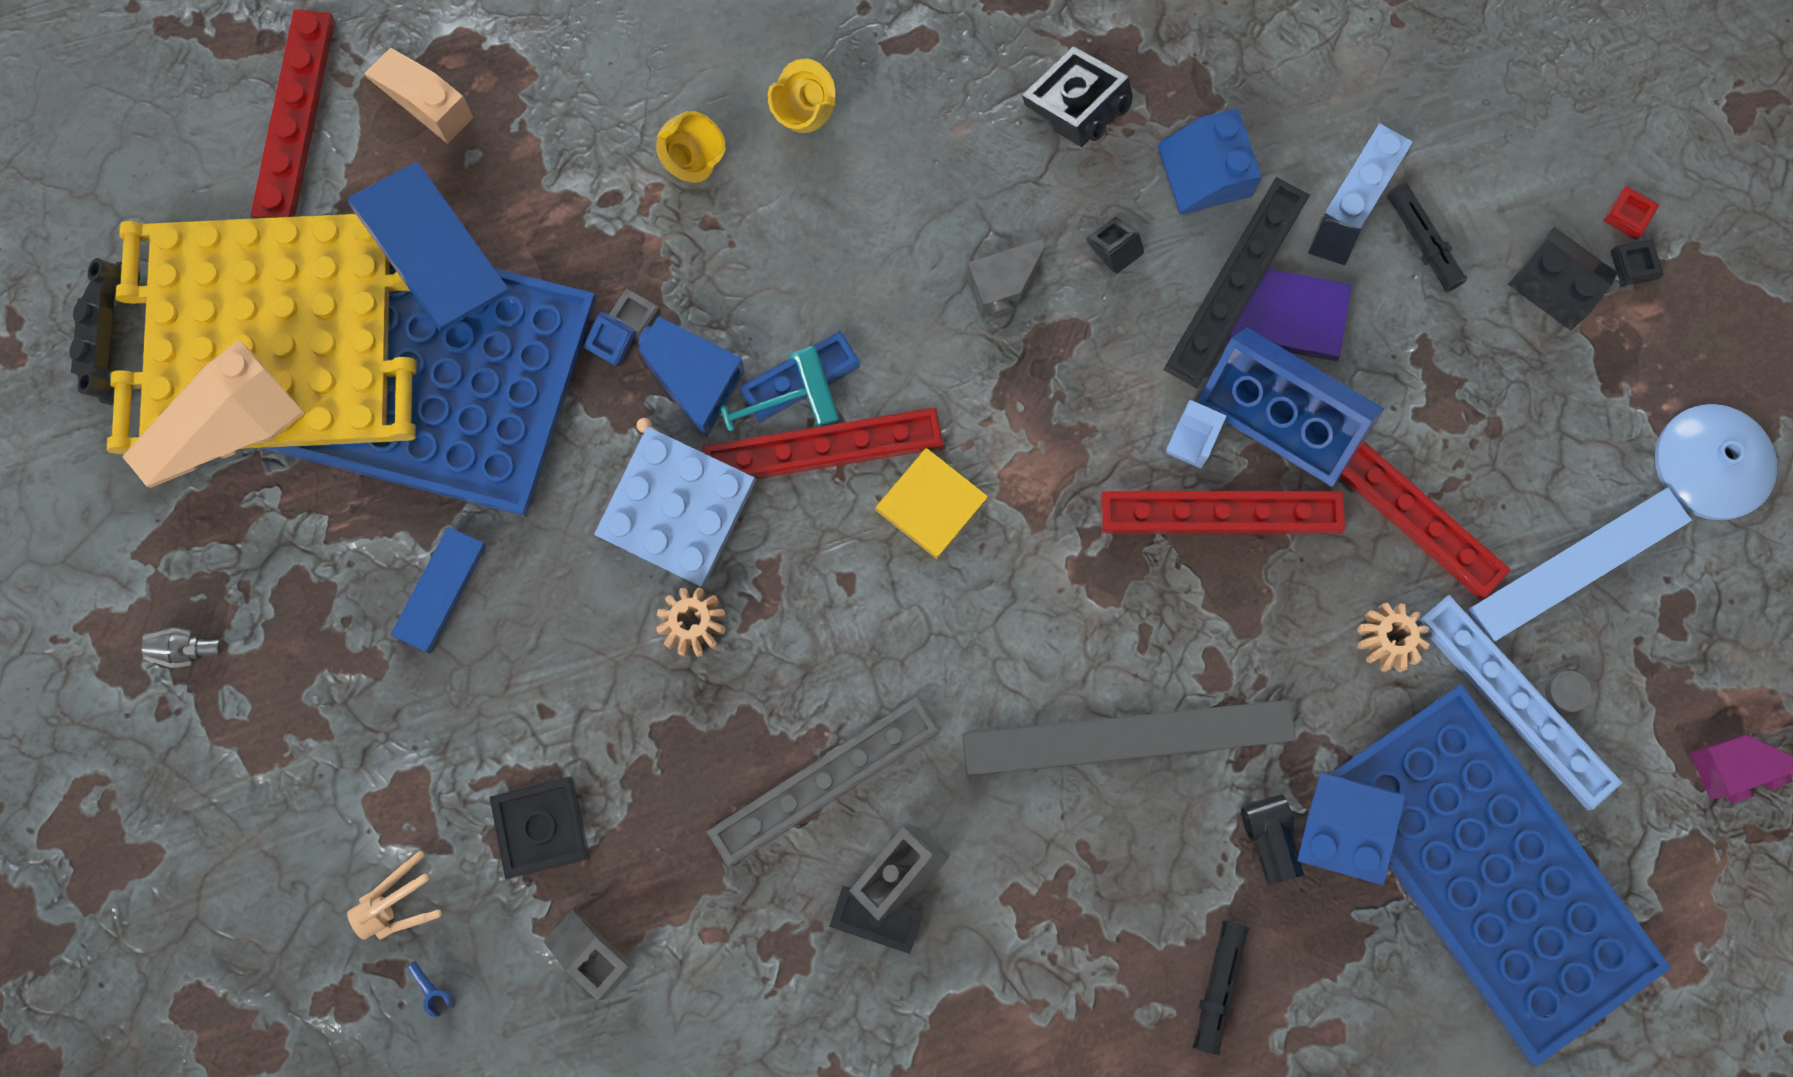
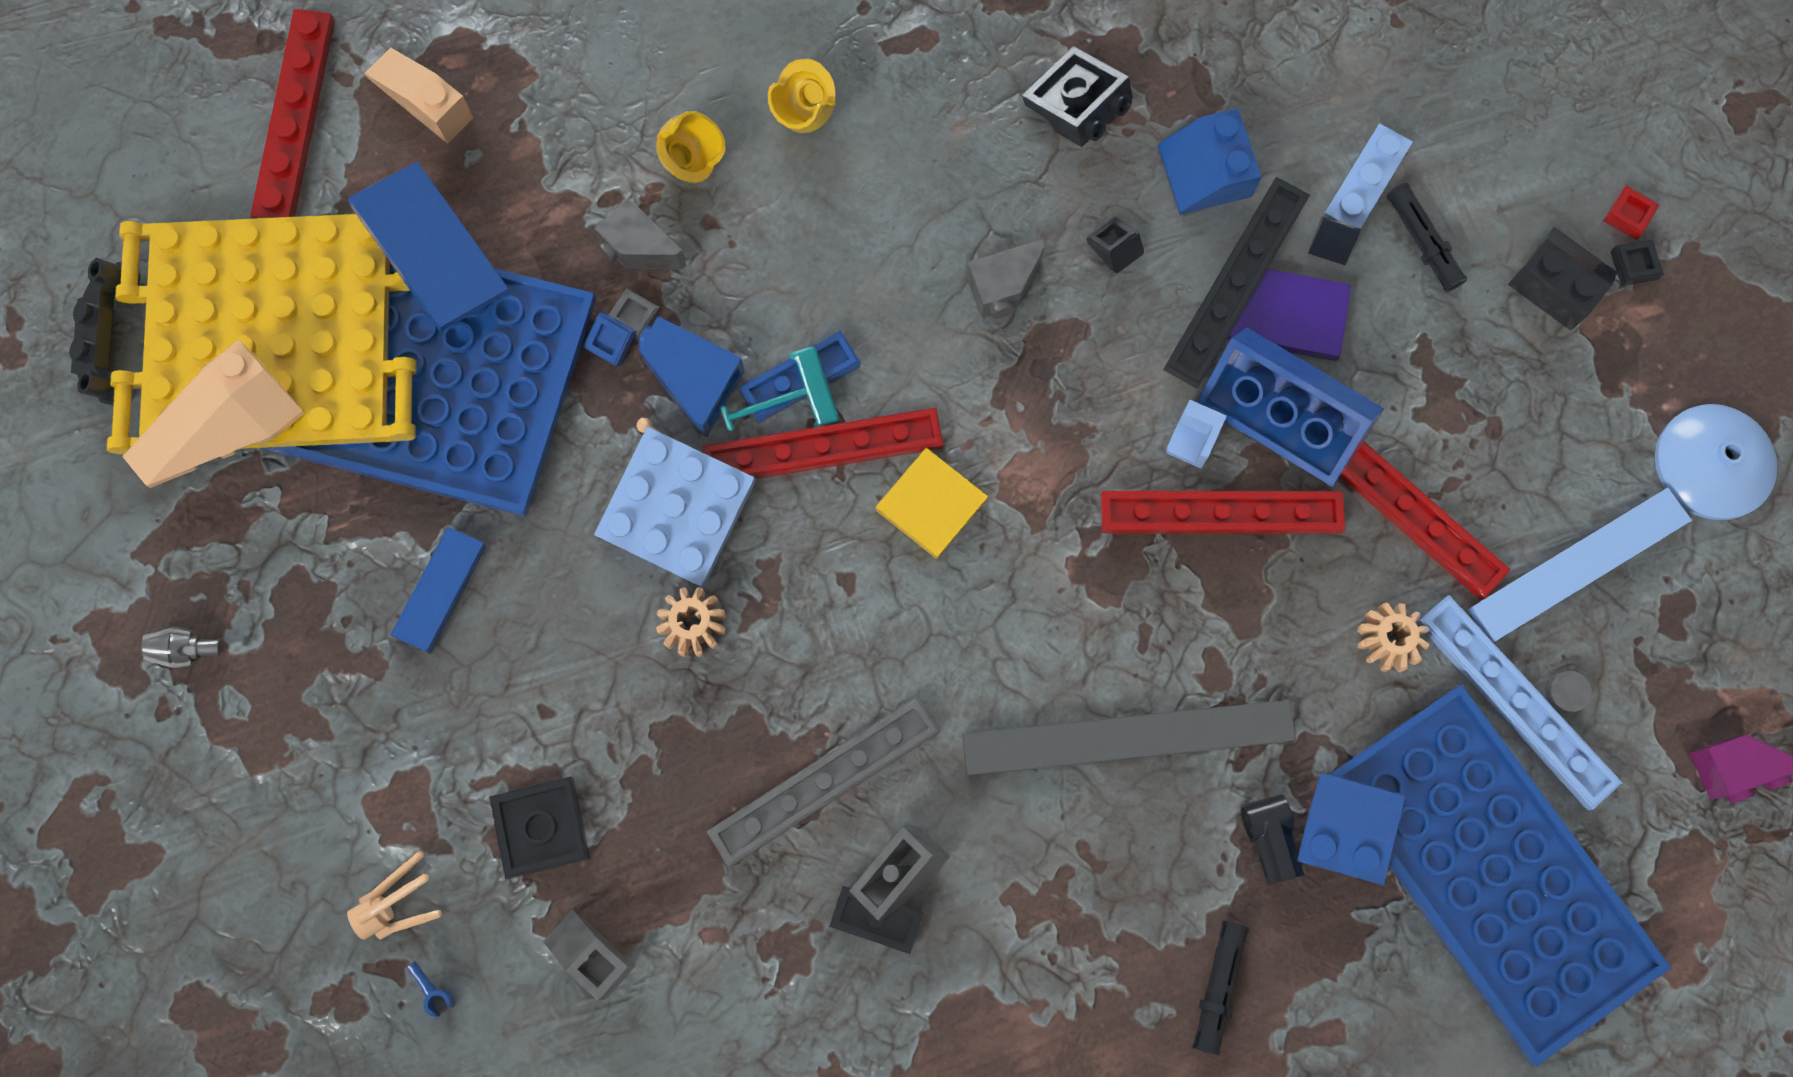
(637, 241): none -> flat silver slope

